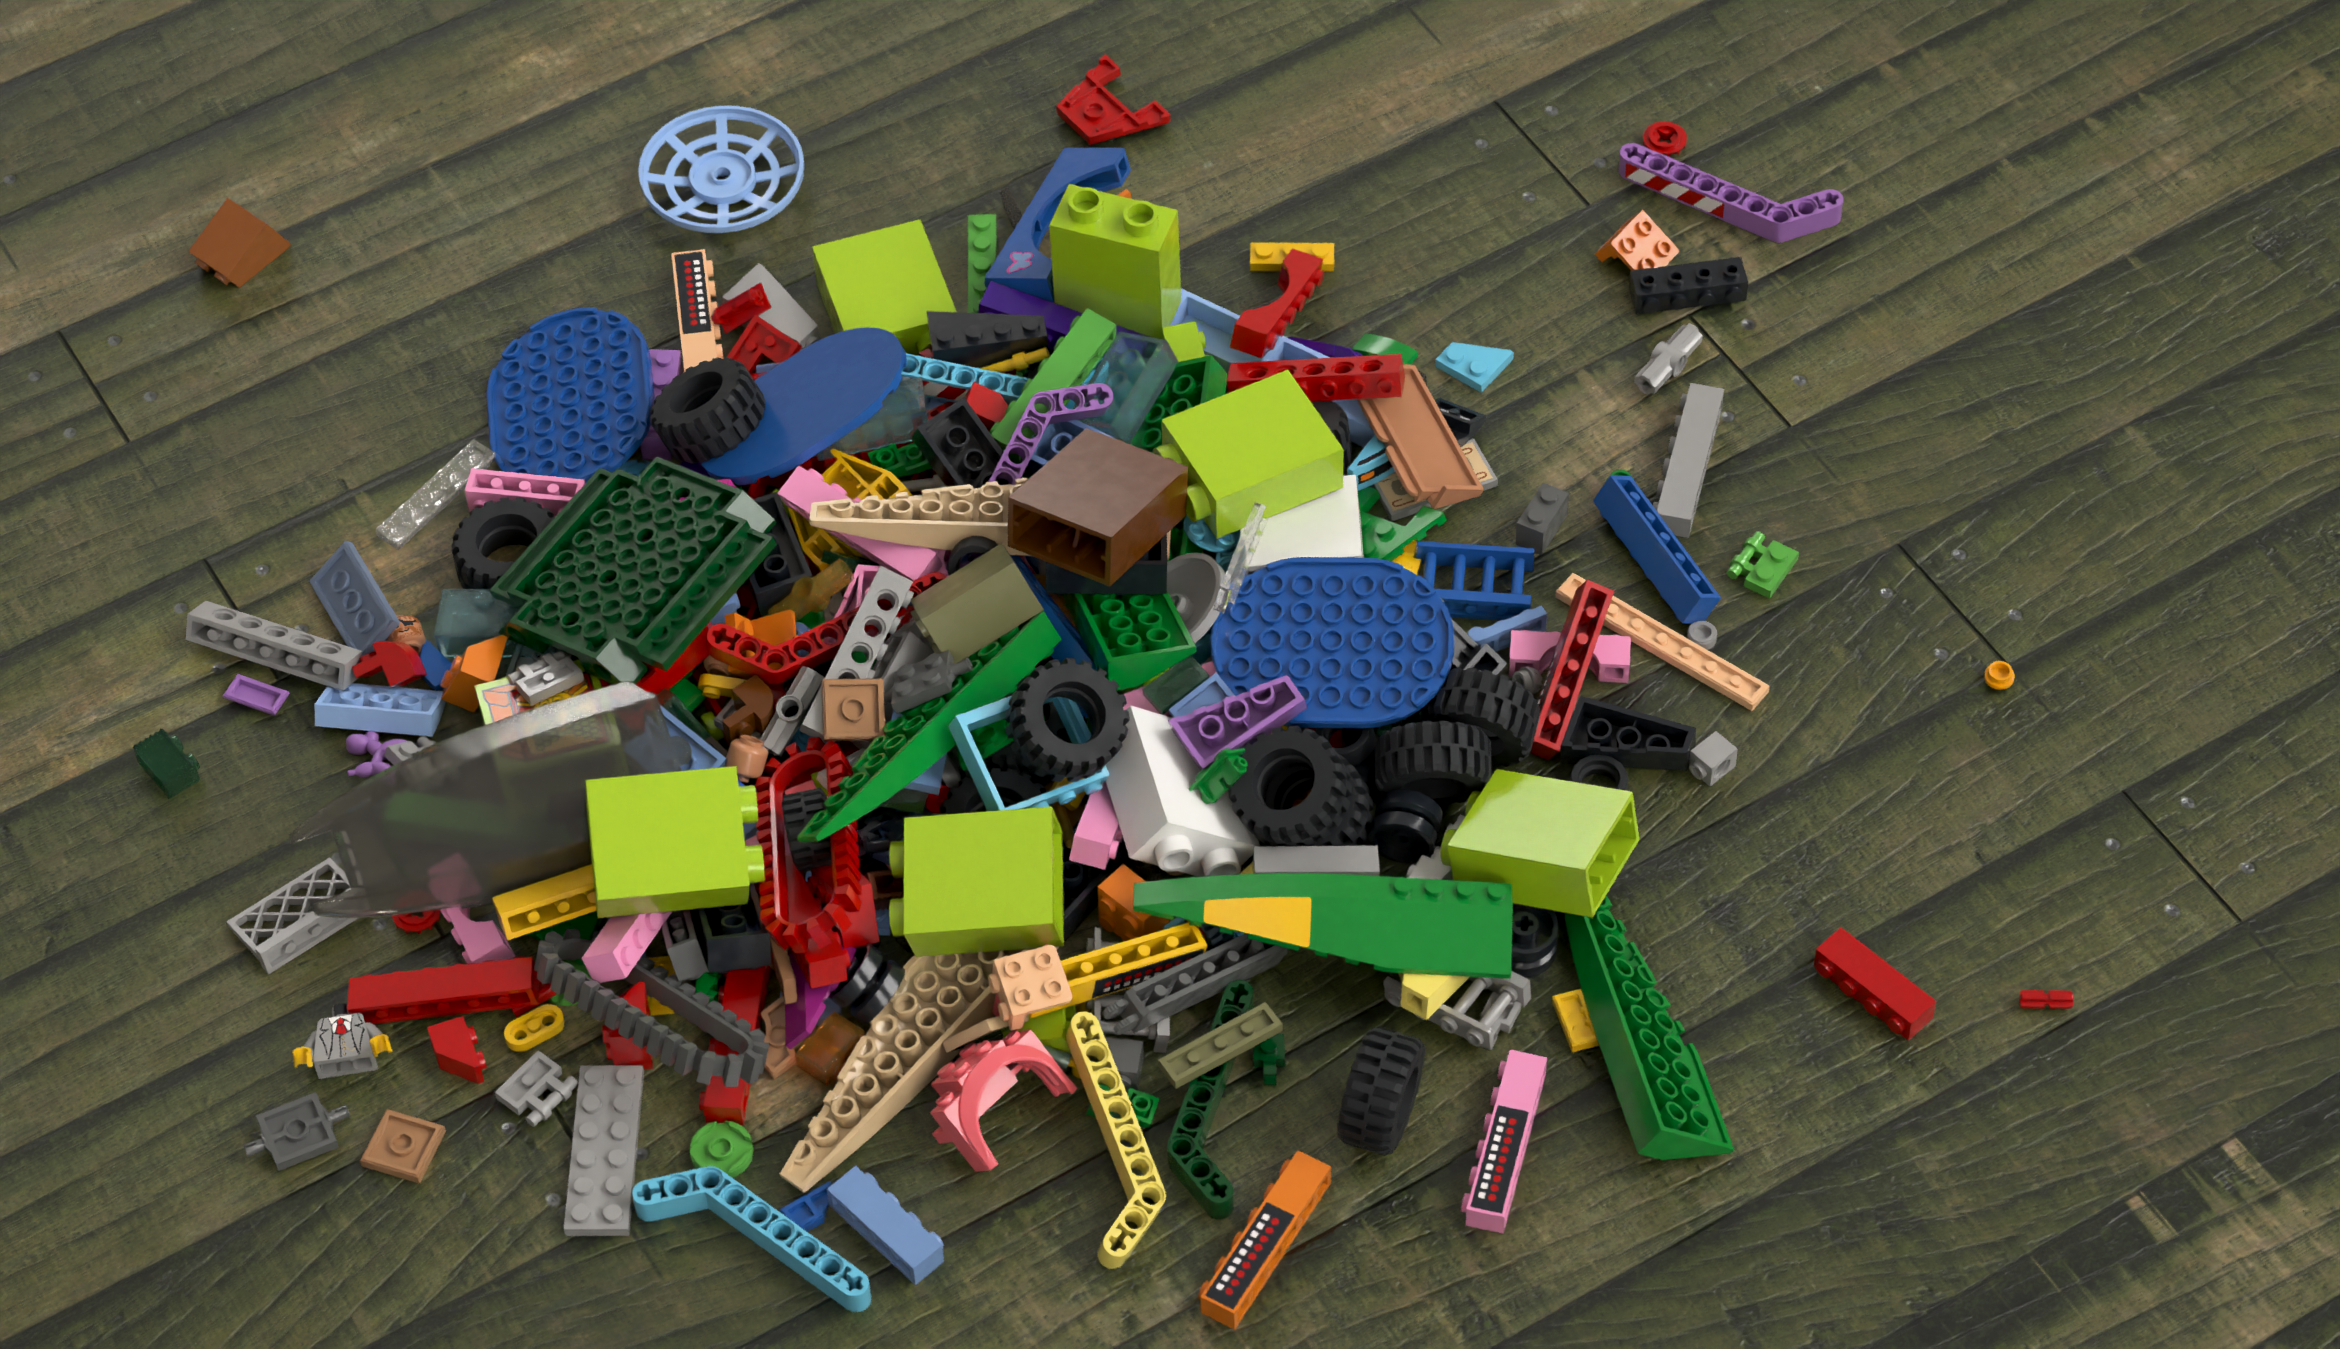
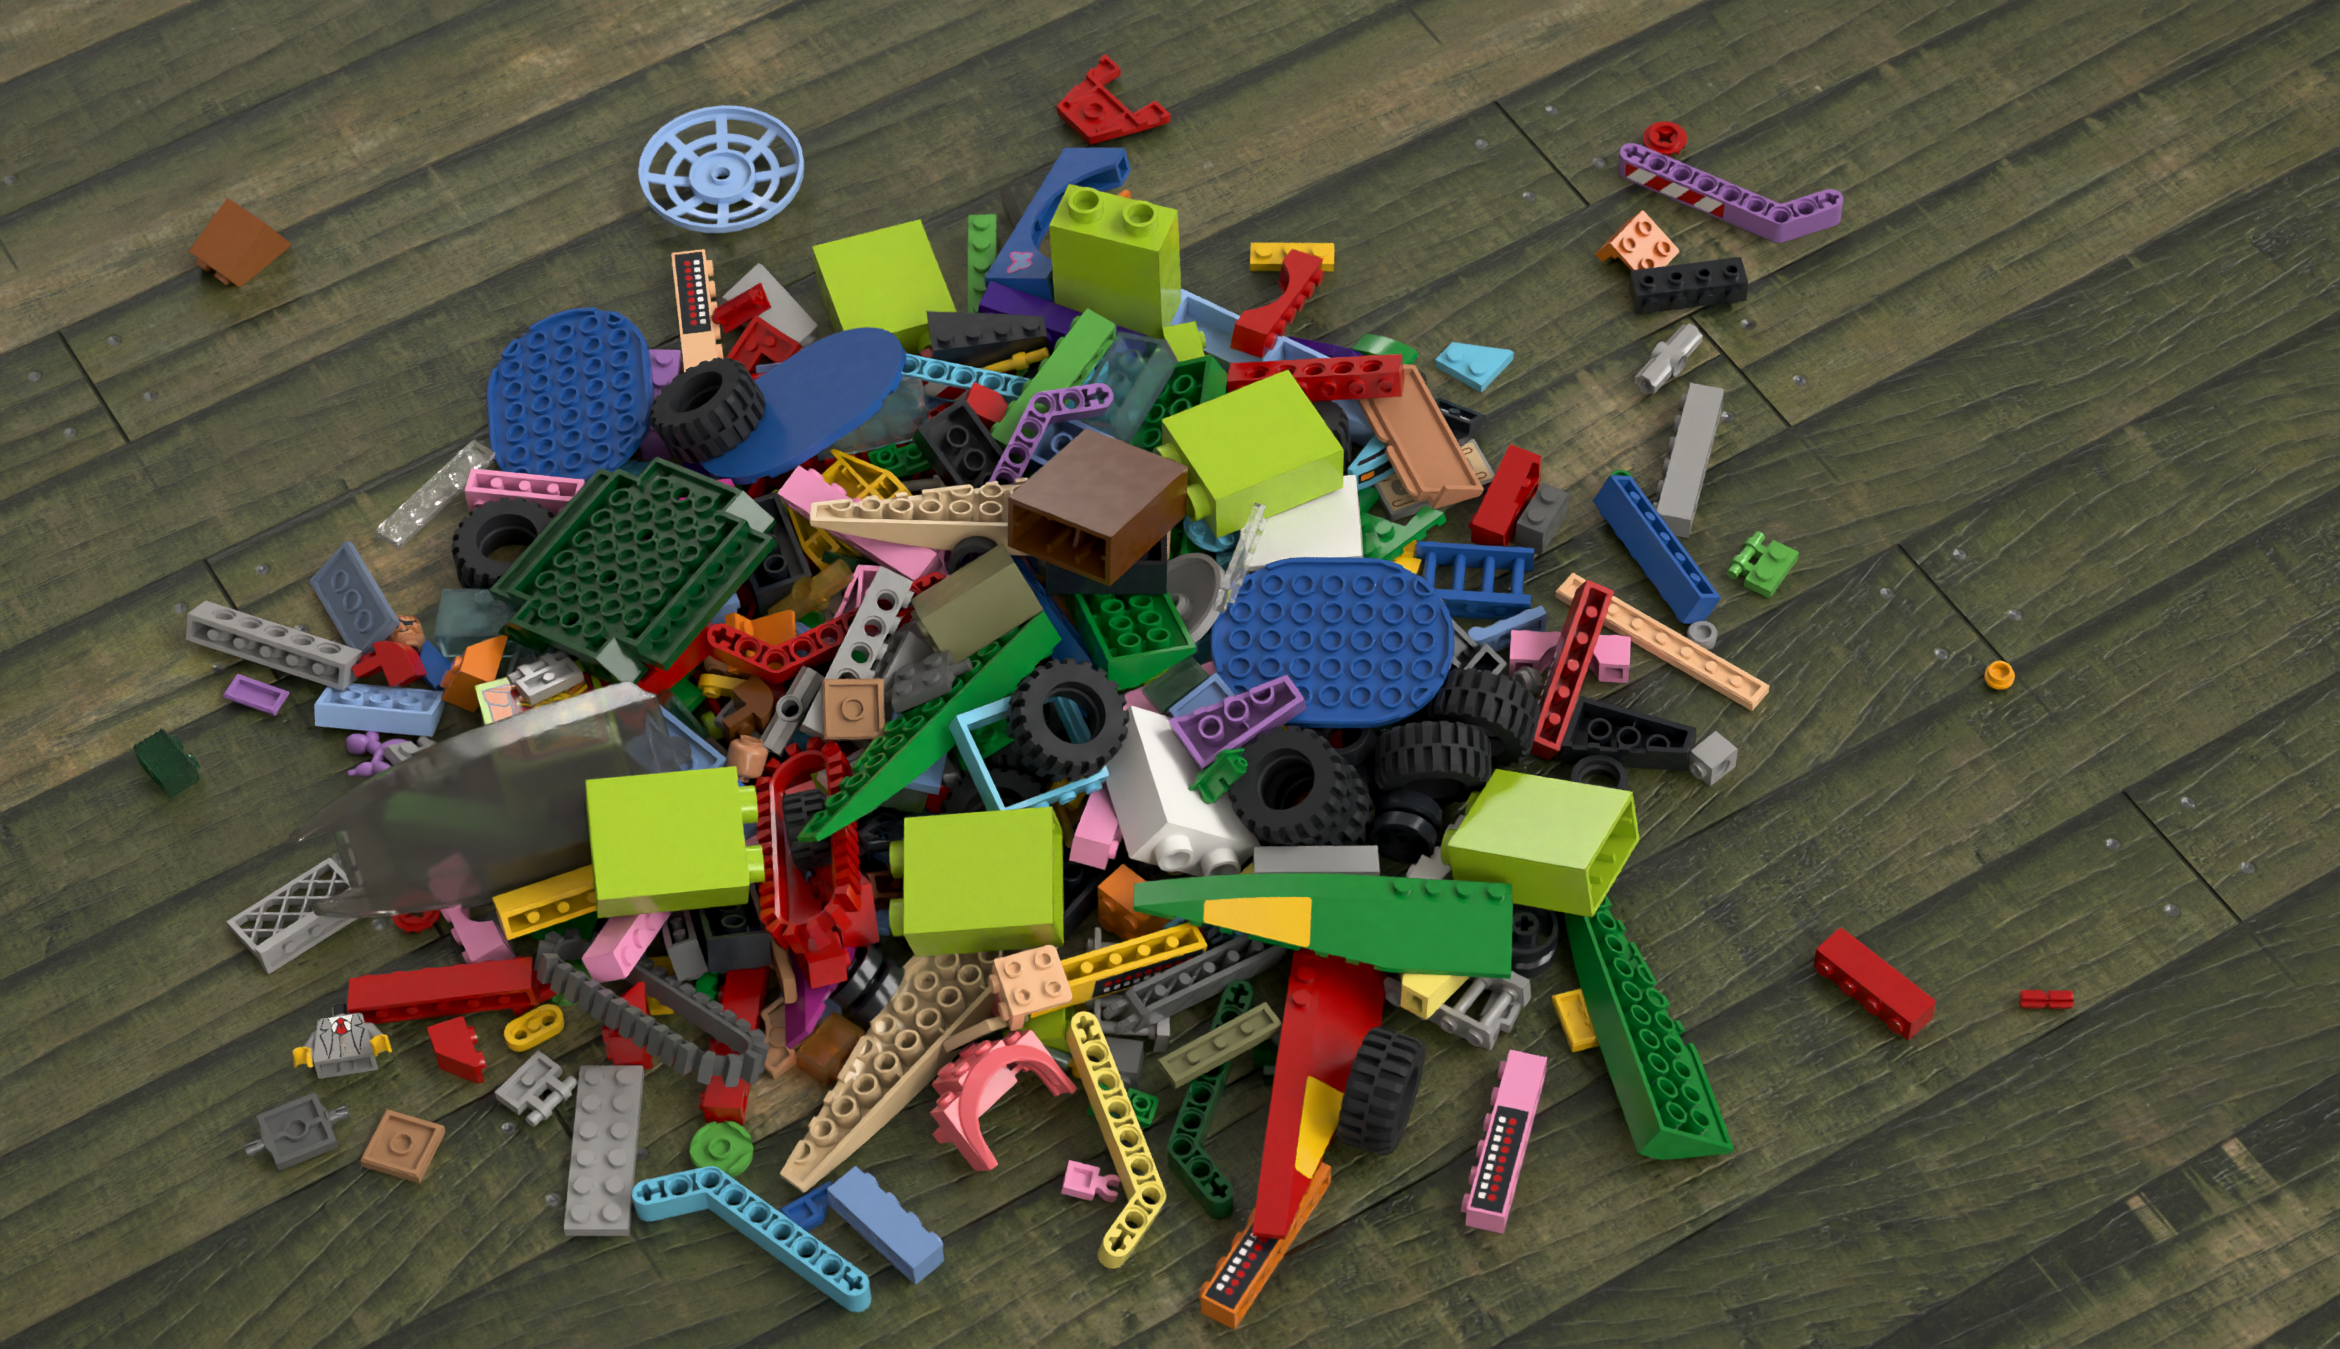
(1083, 1182): none -> bright pink plate
(1322, 1028): none -> red wedge
(1506, 498): none -> red wedge

